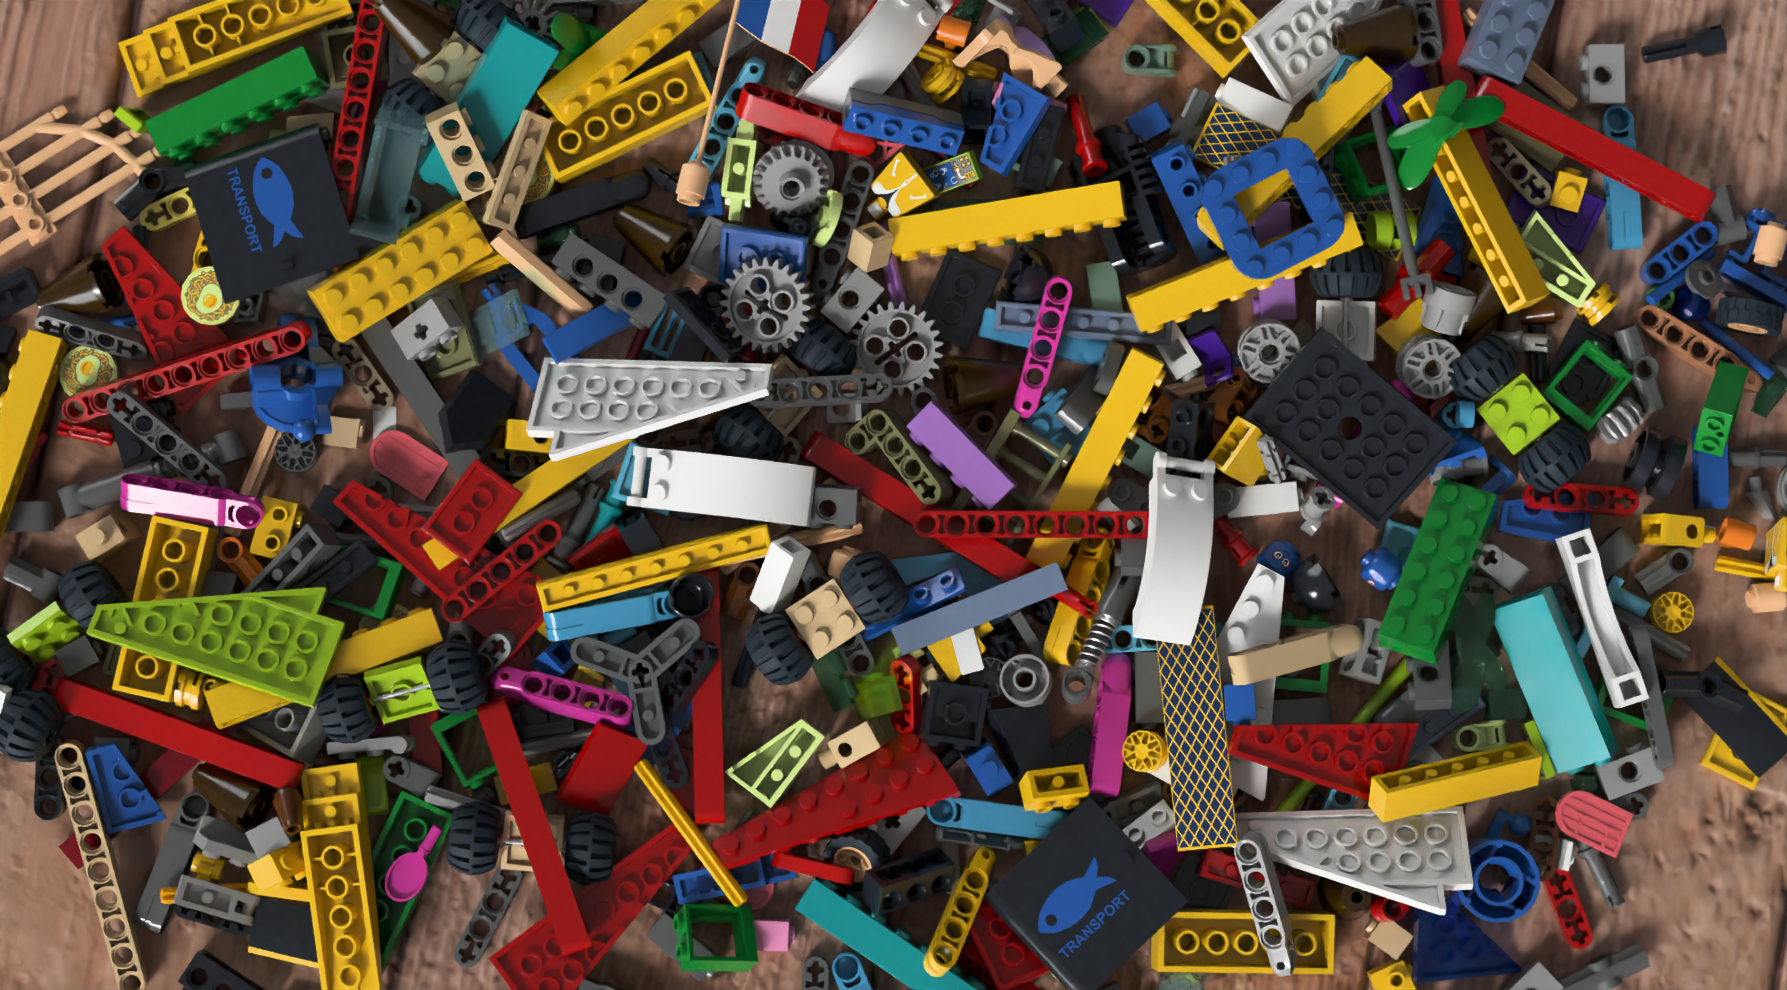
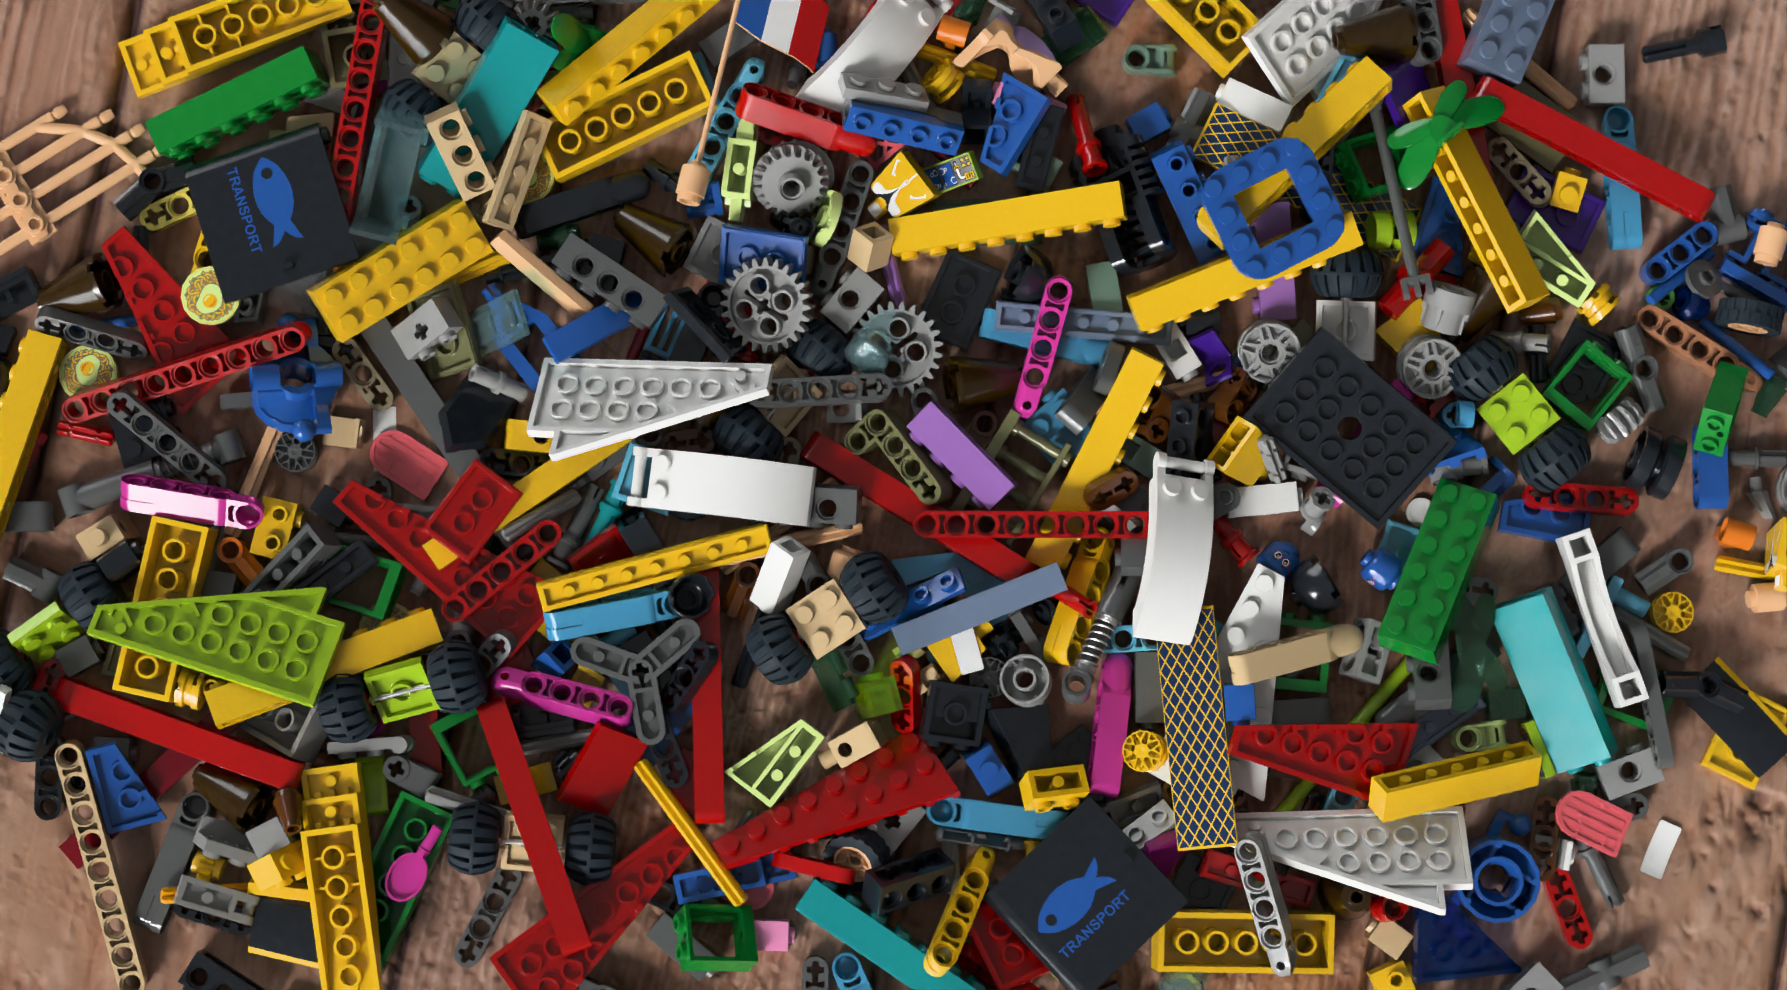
(122, 560): none -> black brick
(134, 118): lime tile -> none
(498, 382): none -> light grey pin
(868, 351): none -> clear light blue hair
(883, 91): none -> light grey plate
(1110, 488): none -> reddish brown beam
(1417, 510): none -> white piece
(1503, 569): light grey piece -> none
(1660, 849): none -> white sticker
(1675, 530): yellow torso -> none

